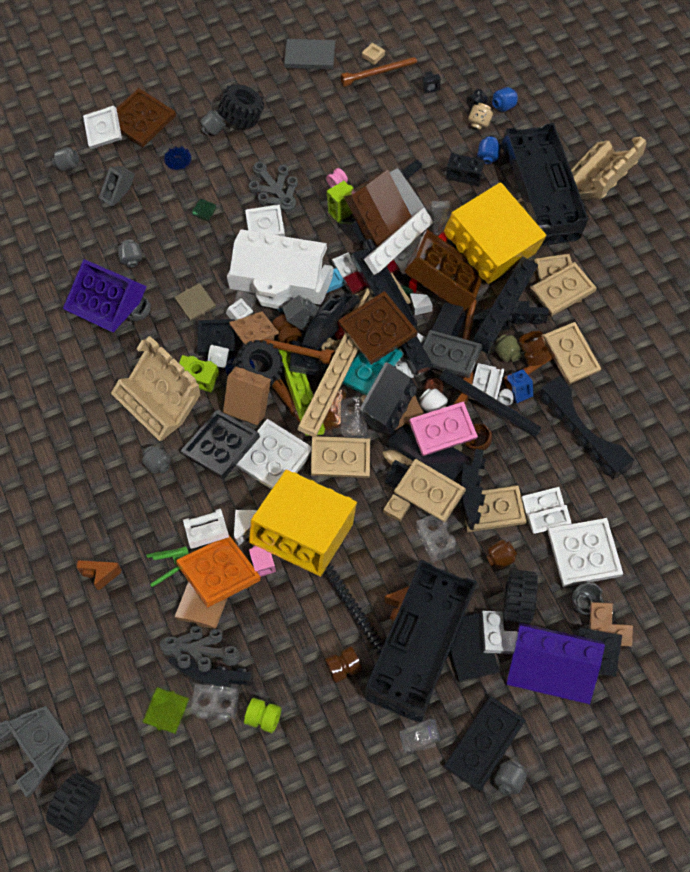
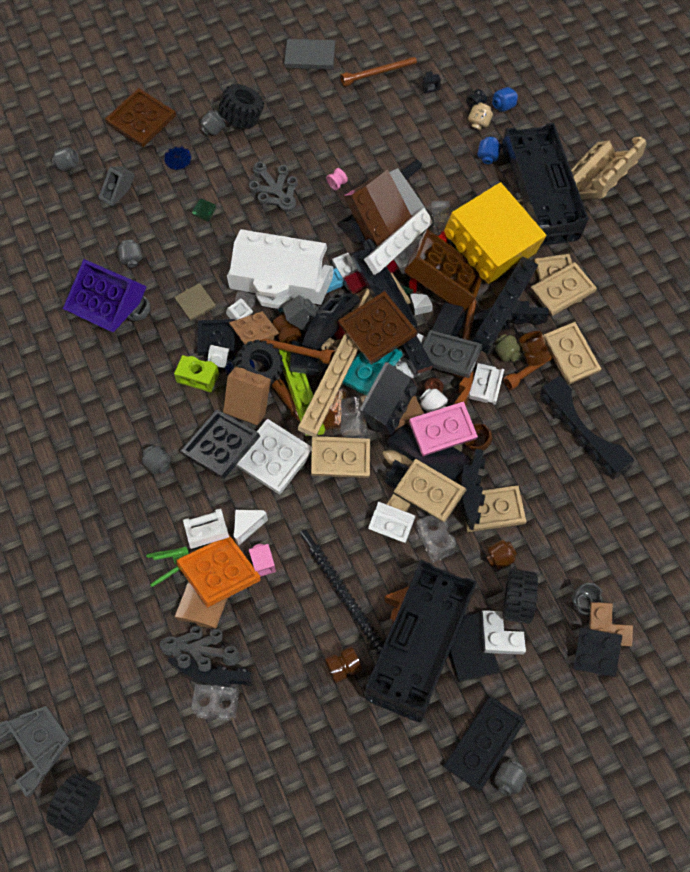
(102, 127): white plate -> none
(103, 571): dark orange slope -> none
(158, 390): tan slope -> none
(166, 710): clear neon green piece -> none
(262, 715): lime wheel -> none
(265, 220): white plate -> none
(302, 522): yellow brick -> none
(337, 204): lime brick -> none
(373, 53): tan plate -> none
(392, 522): none -> white plate
(420, 736): clear slope -> none
(465, 169): black brick -> none
(490, 402): black axle -> none
(506, 397): white hinge -> none
(521, 385): blue bracket -> none
(545, 510): white slope -> none
(555, 663): dark purple slope -> none
(585, 552): white plate -> none

